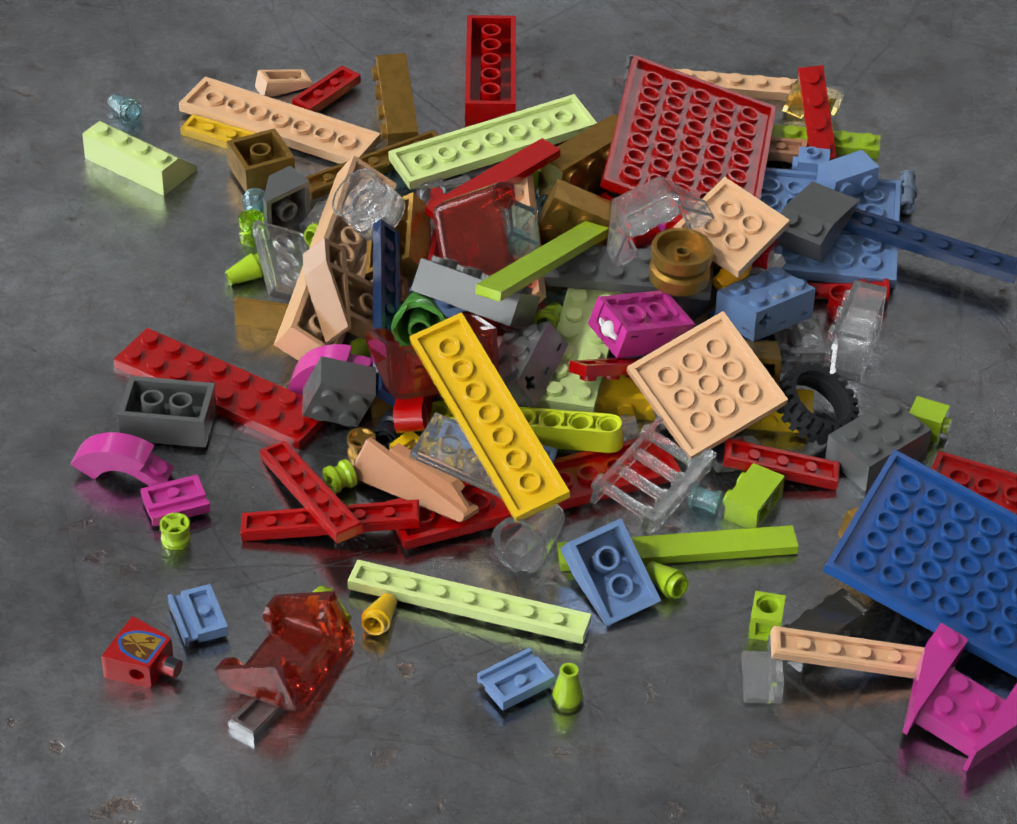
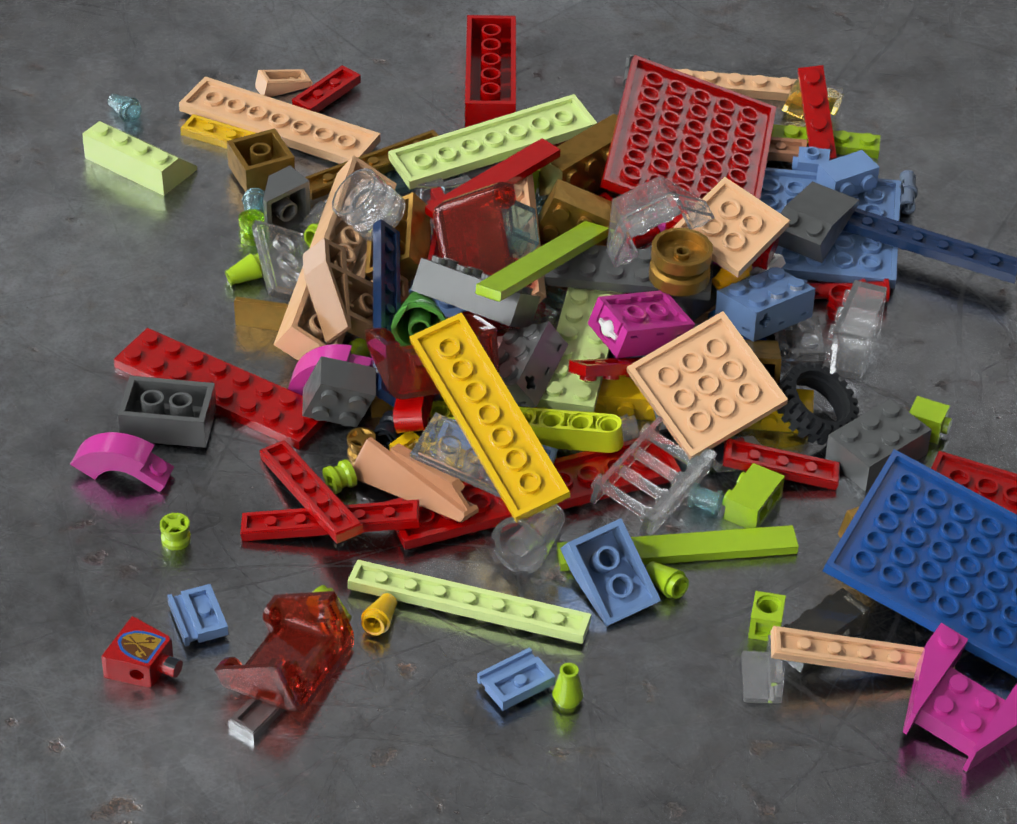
(175, 496): dark pink plate -> none
(395, 98): pearl gold wedge -> none
(549, 313): lime cone -> none

